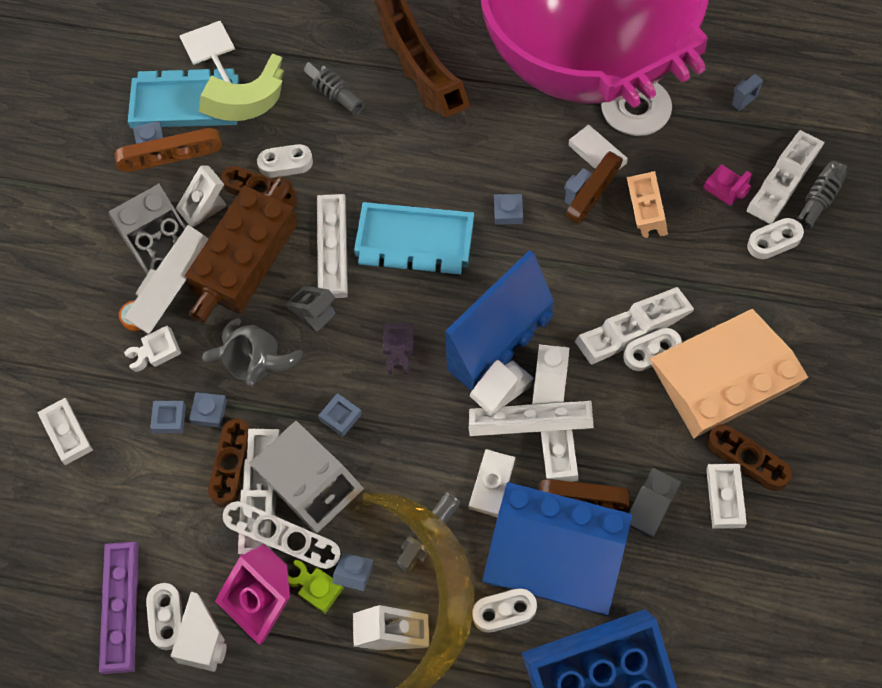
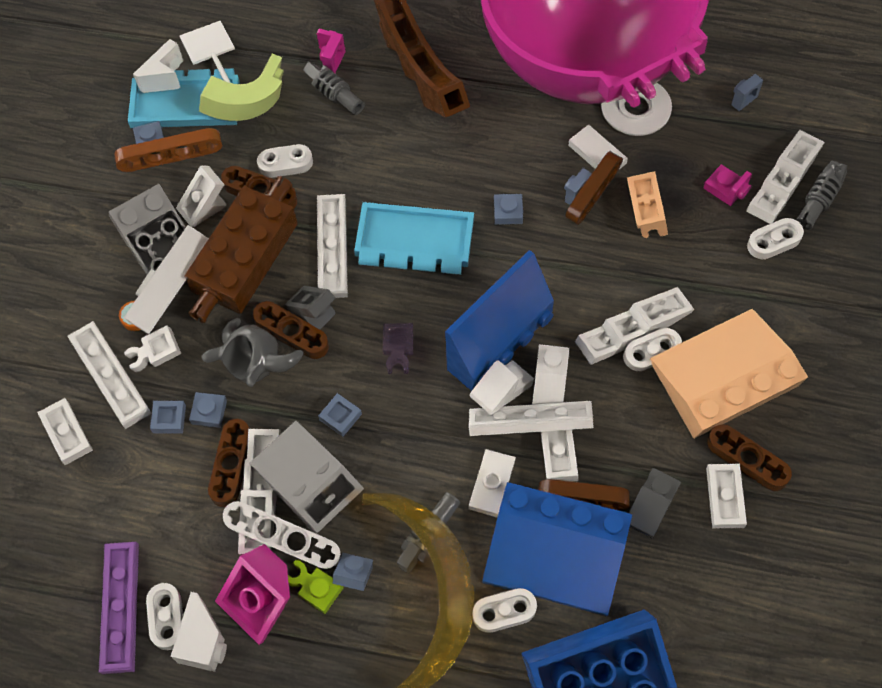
(109, 375): none -> white tile
(159, 70): none -> white slope
(296, 341): none -> reddish brown beam
(331, 48): none -> dark pink bracket
(390, 629): white slope -> none

